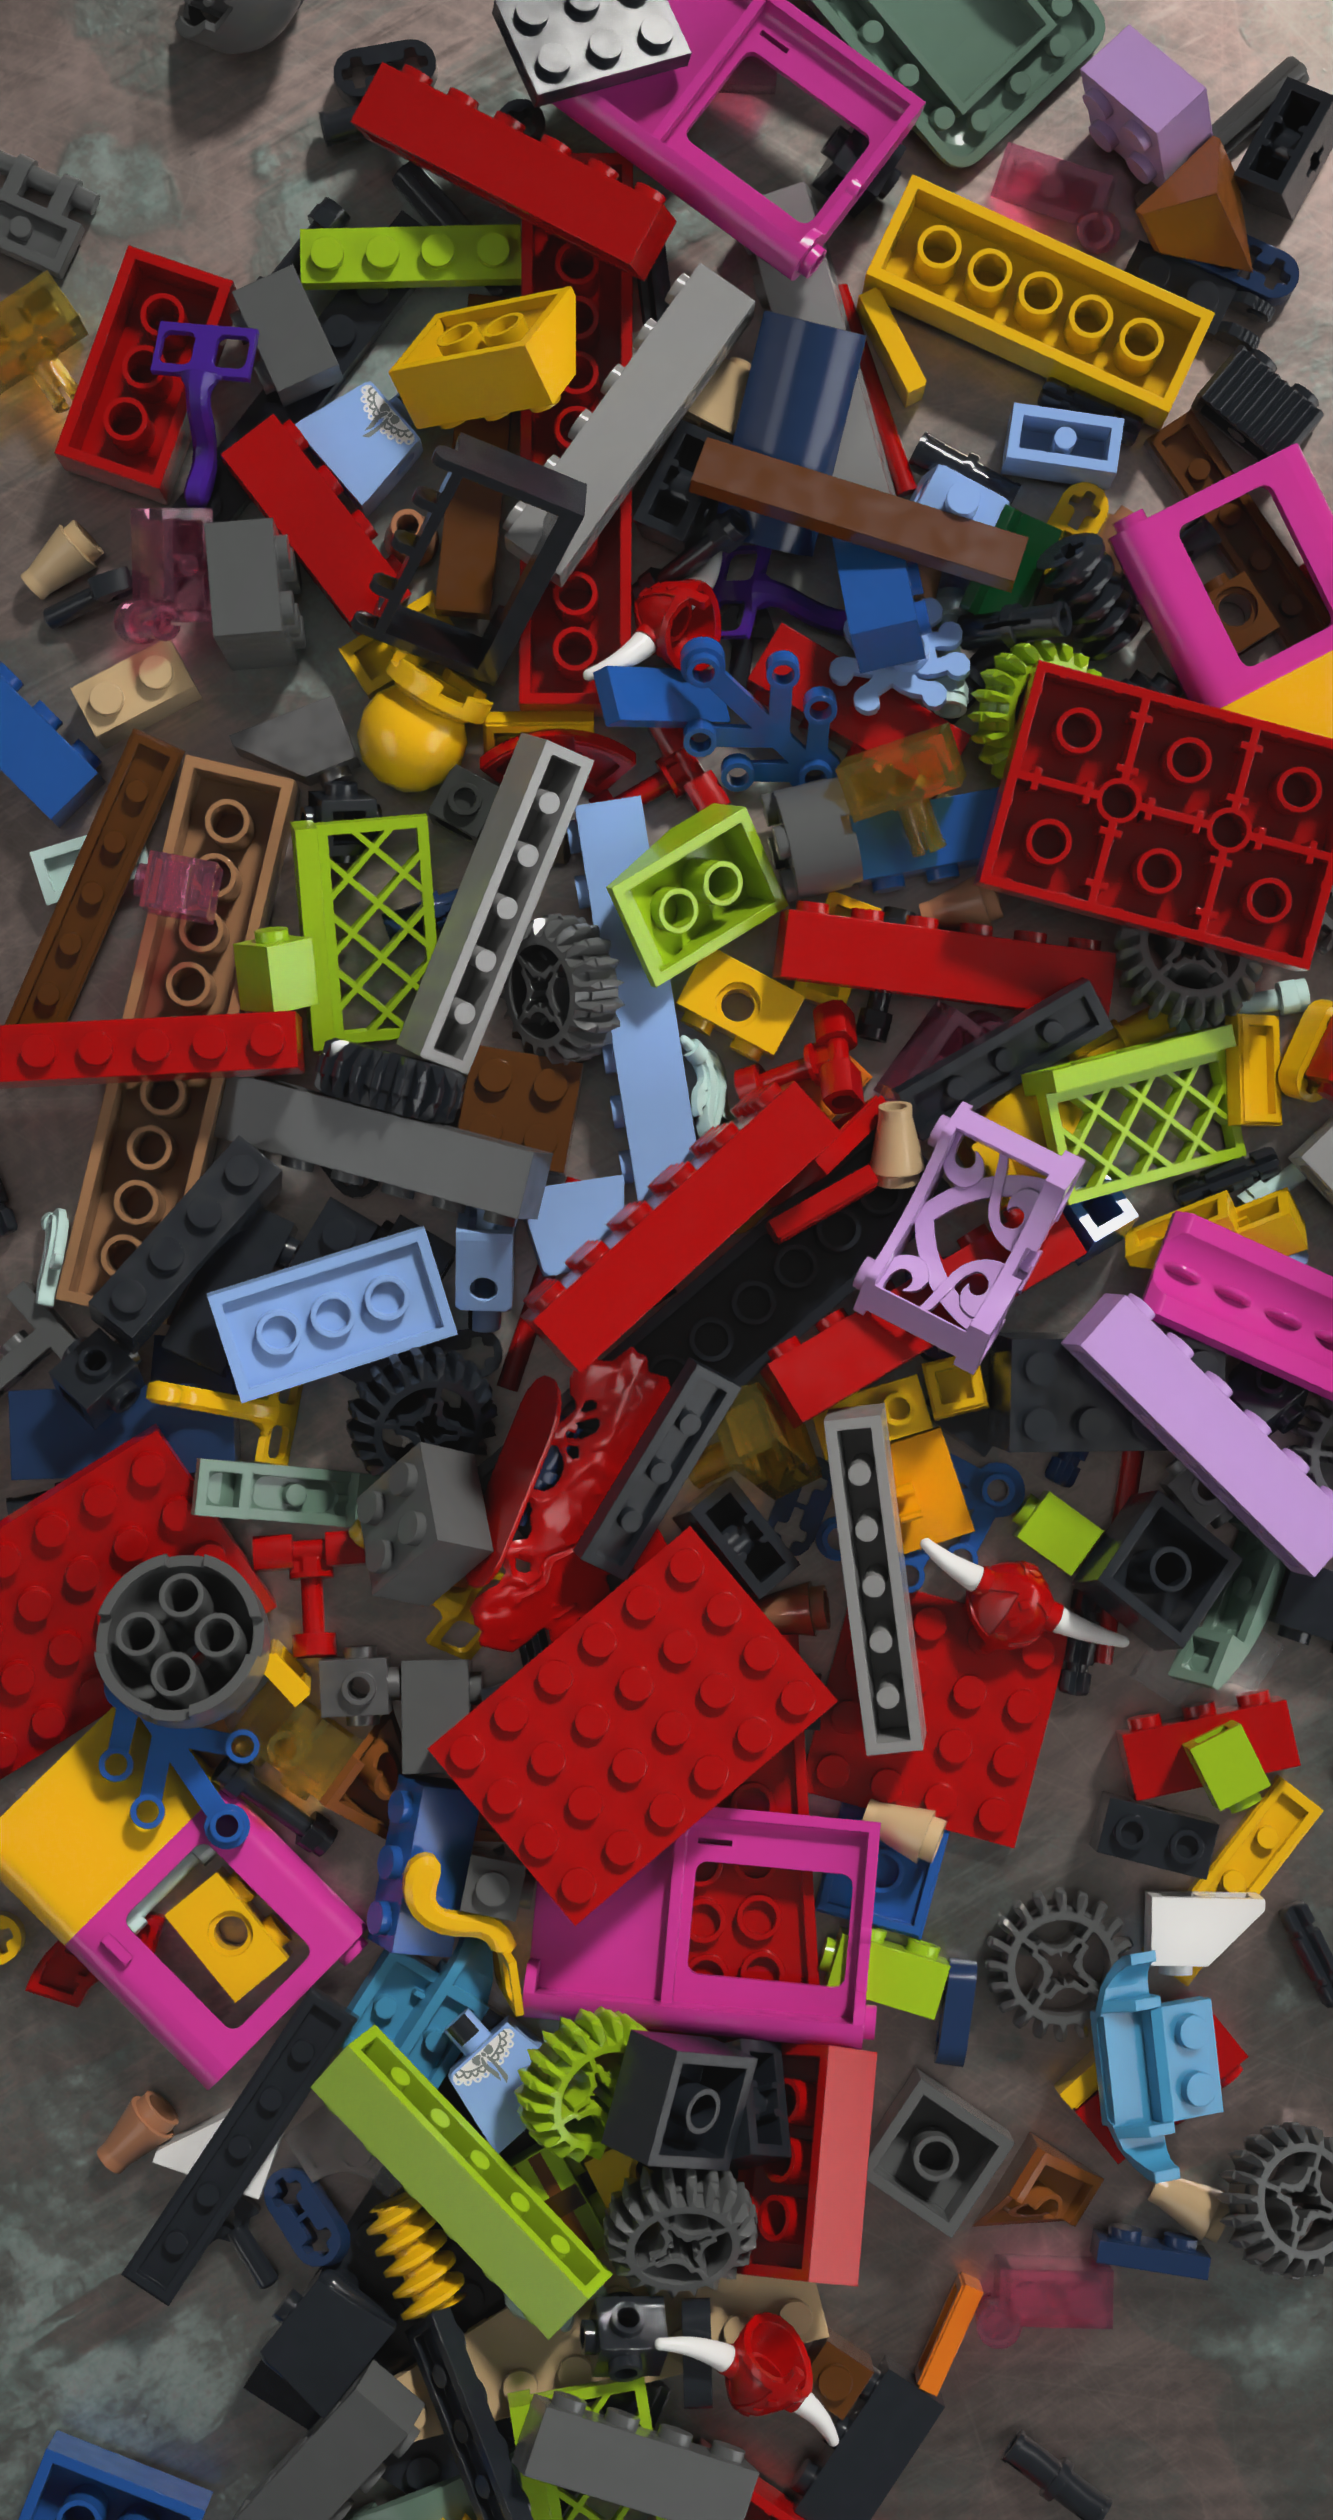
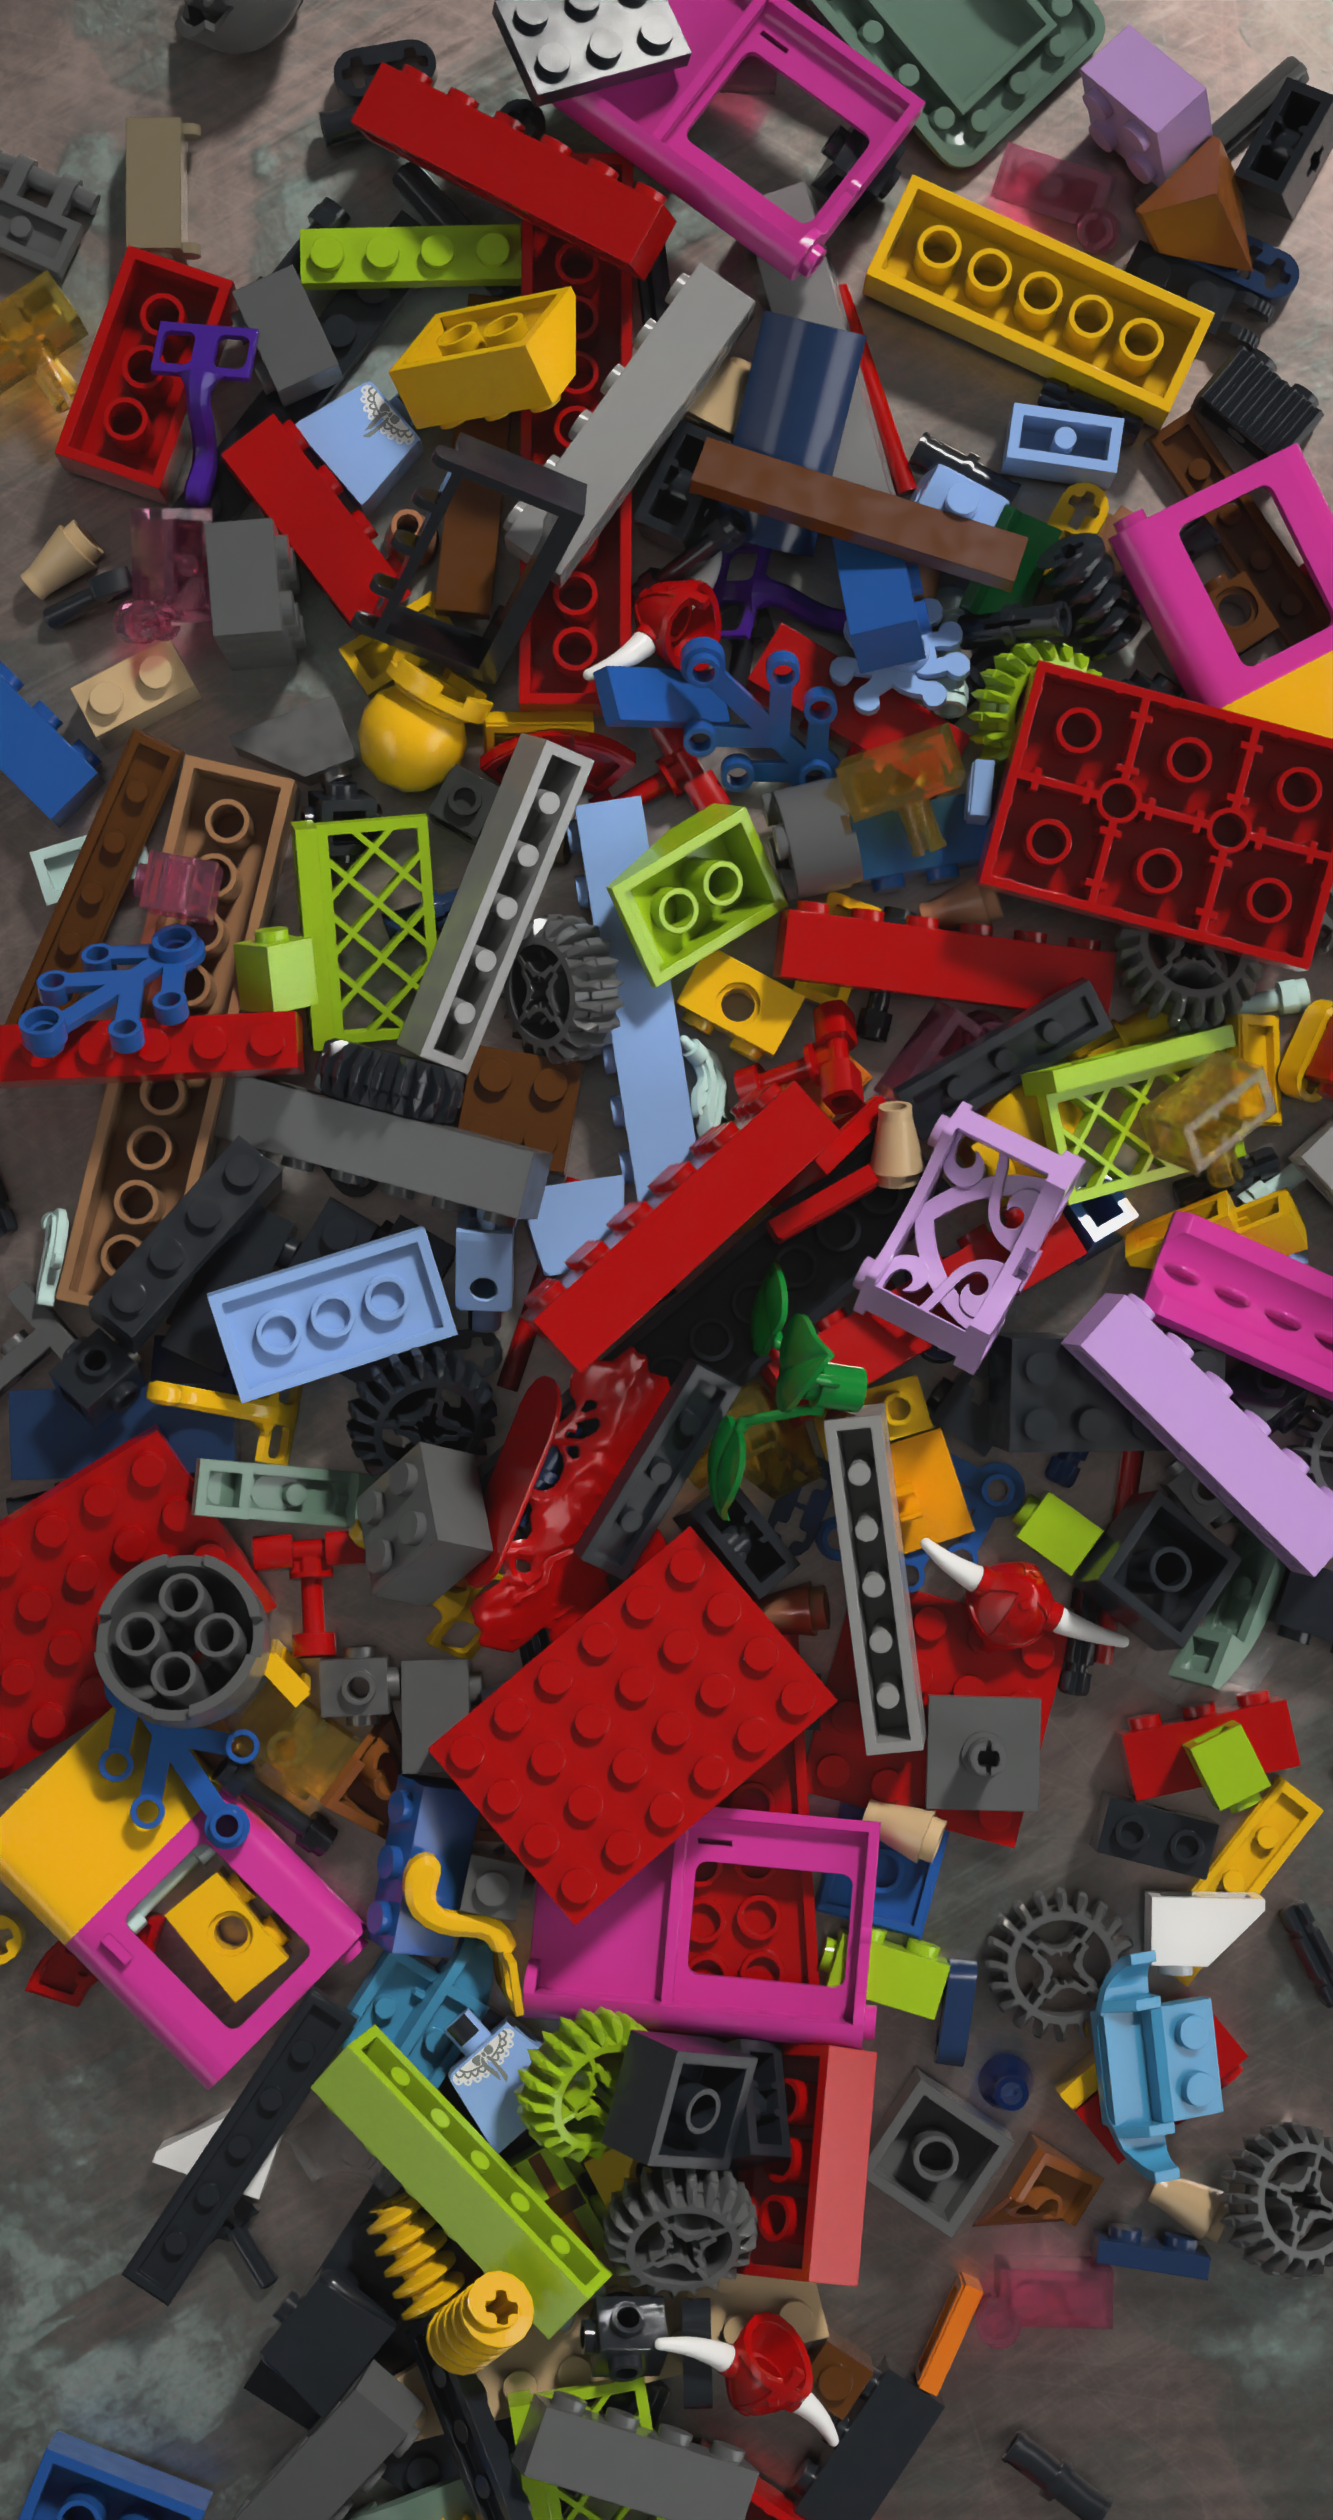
(141, 2128): nougat cone -> none
(159, 186): none -> dark tan brick
(172, 954): none -> blue plant
(296, 2223): dark blue beam -> none
(480, 2323): none -> yellow piece
(802, 1375): none -> green plant
(891, 346): yellow tile -> none
(953, 1389): yellow tile -> none
(979, 791): none -> light blue tile
(983, 1753): none -> dark grey tile
(1000, 2071): none -> clear blue cone
(1207, 1115): none -> clear yellow brick

